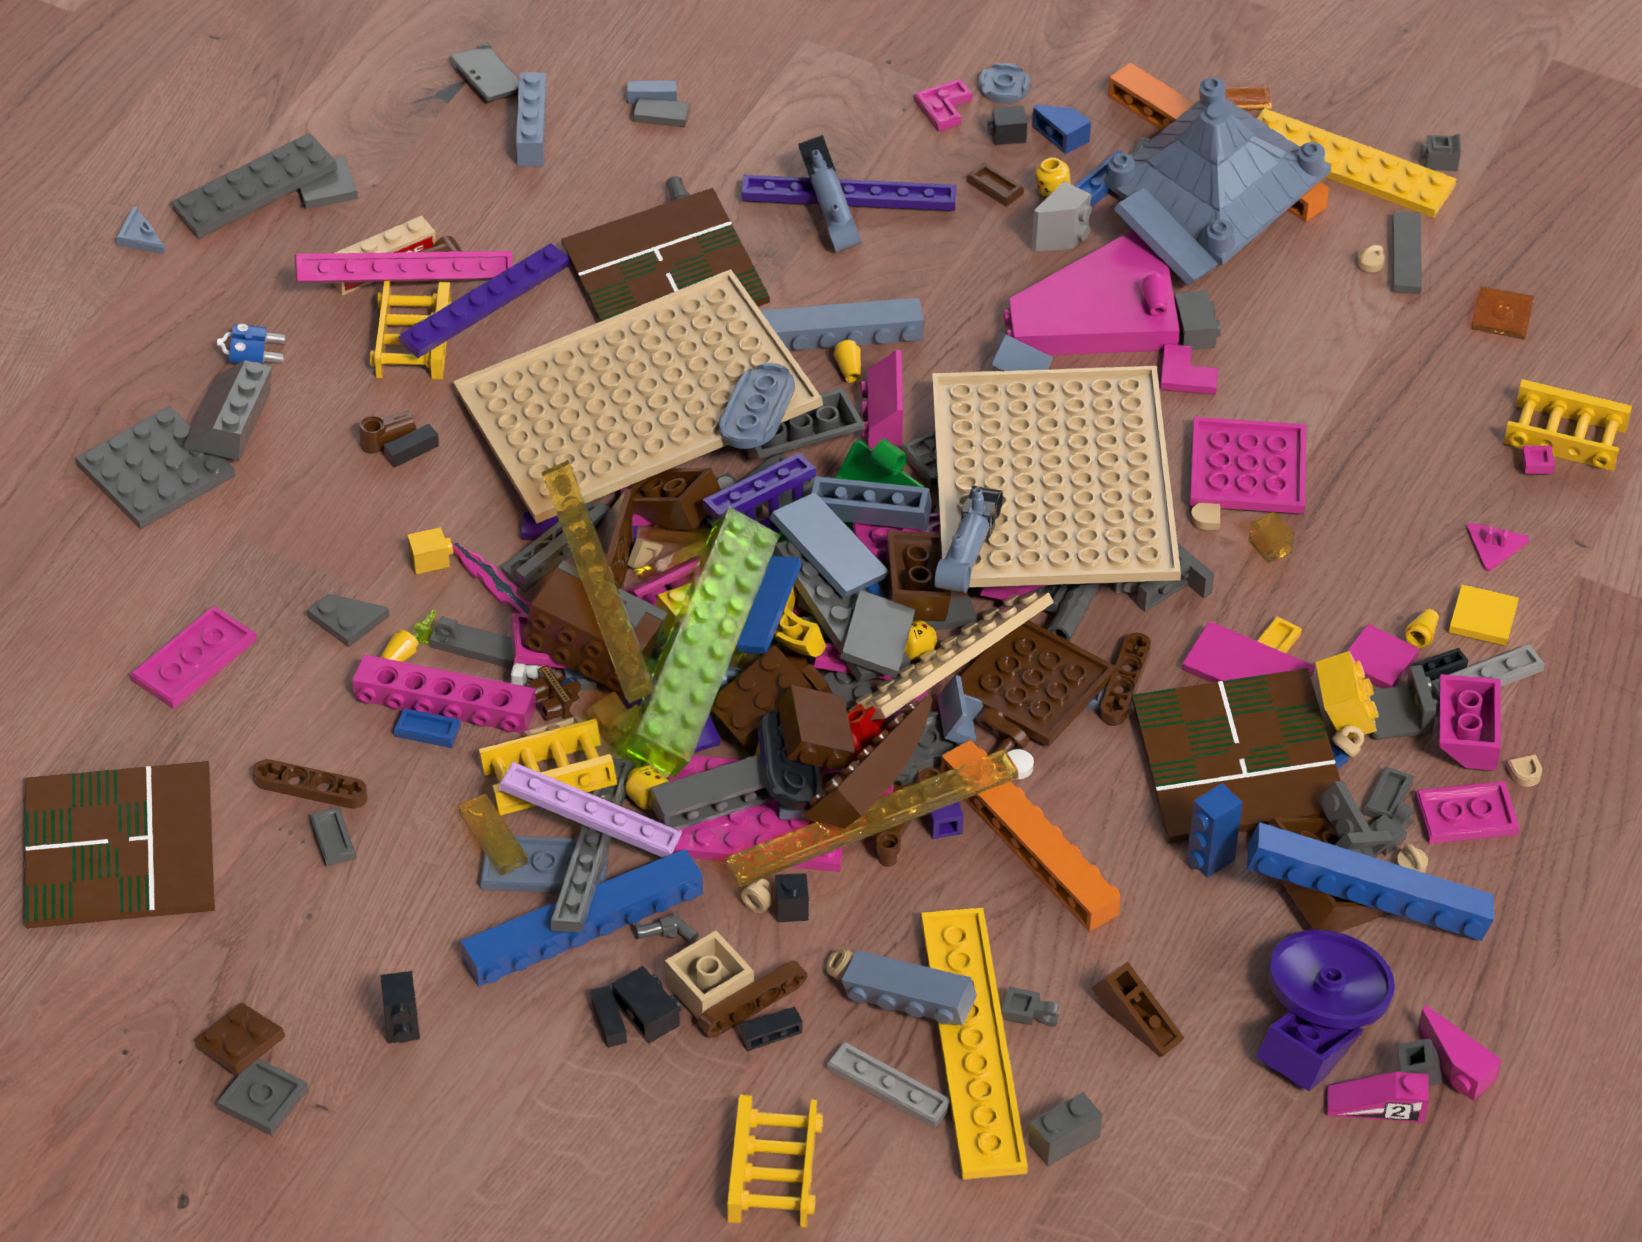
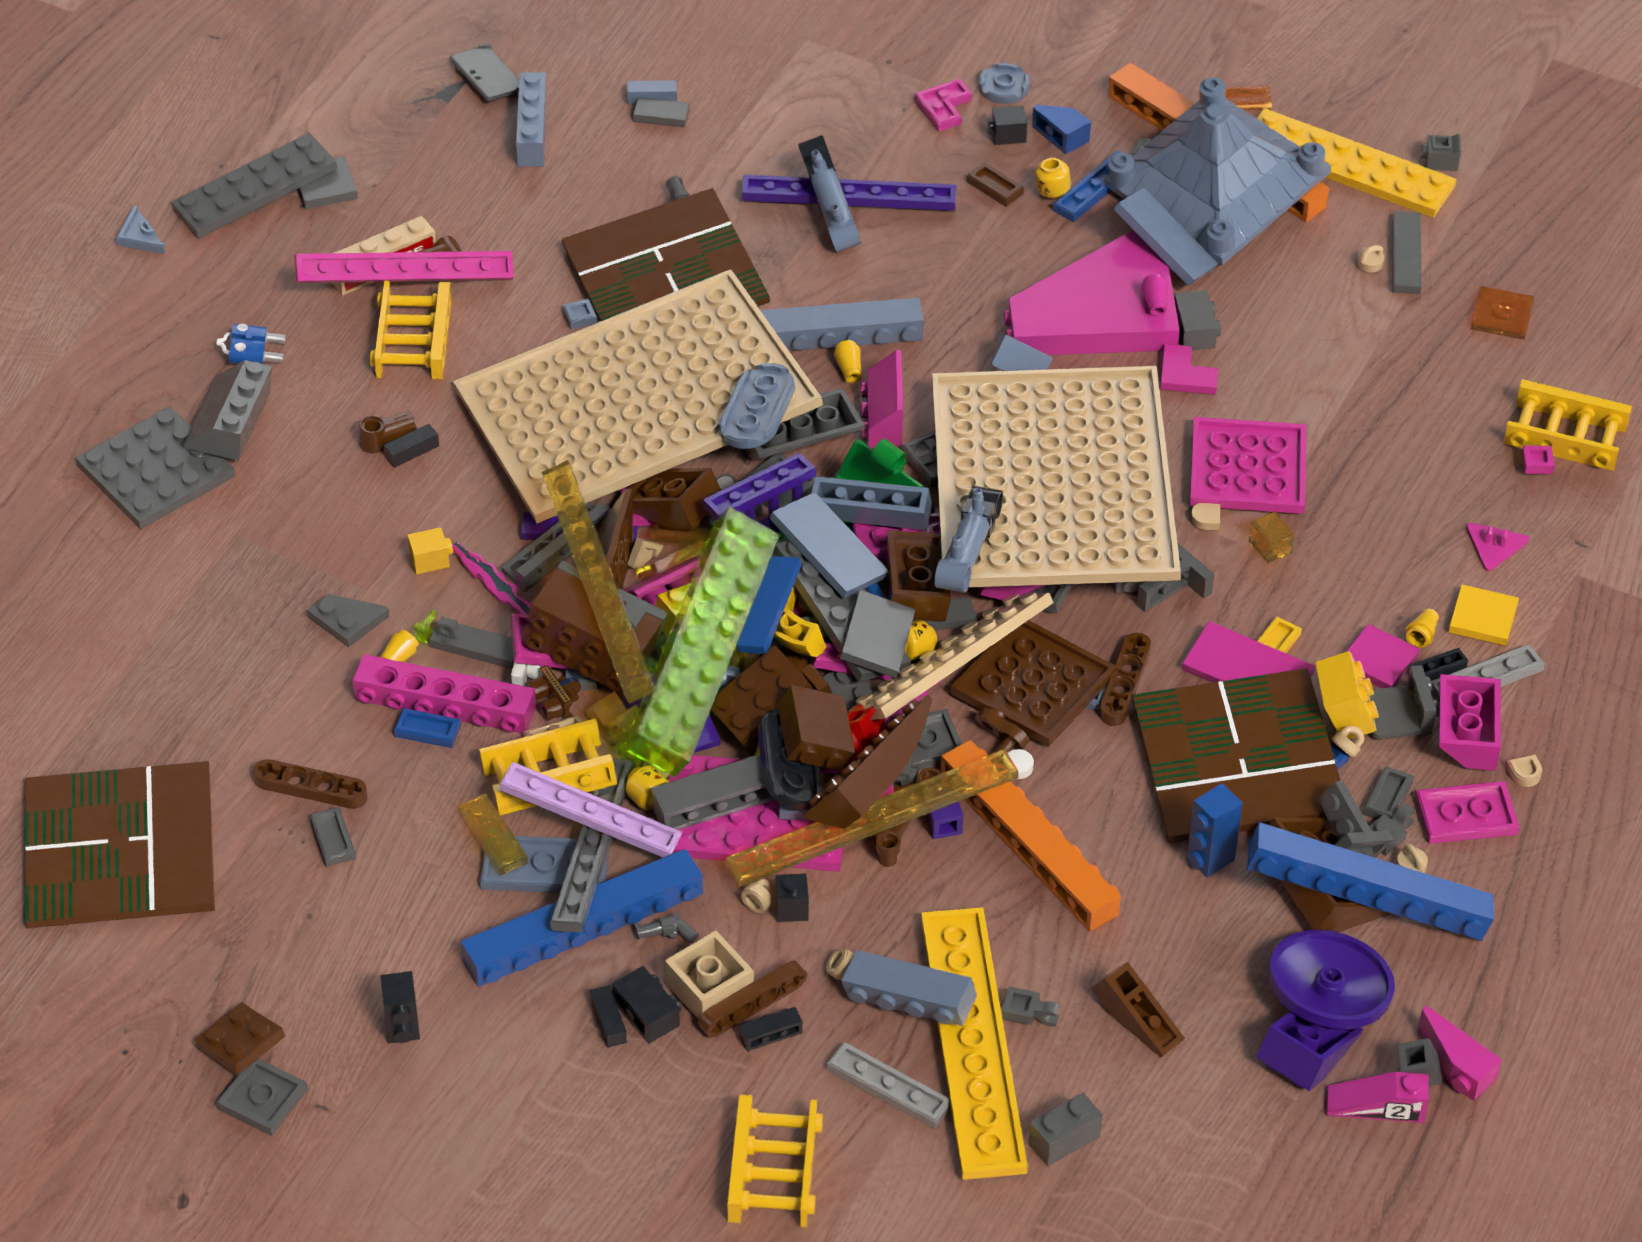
(193, 657): dark pink tile -> none
(483, 300): dark purple plate -> none
(579, 314): none -> sand blue tile
(958, 712): sand blue panel -> none
(1061, 219): light grey slope -> none
(1073, 609): dark grey axle -> none

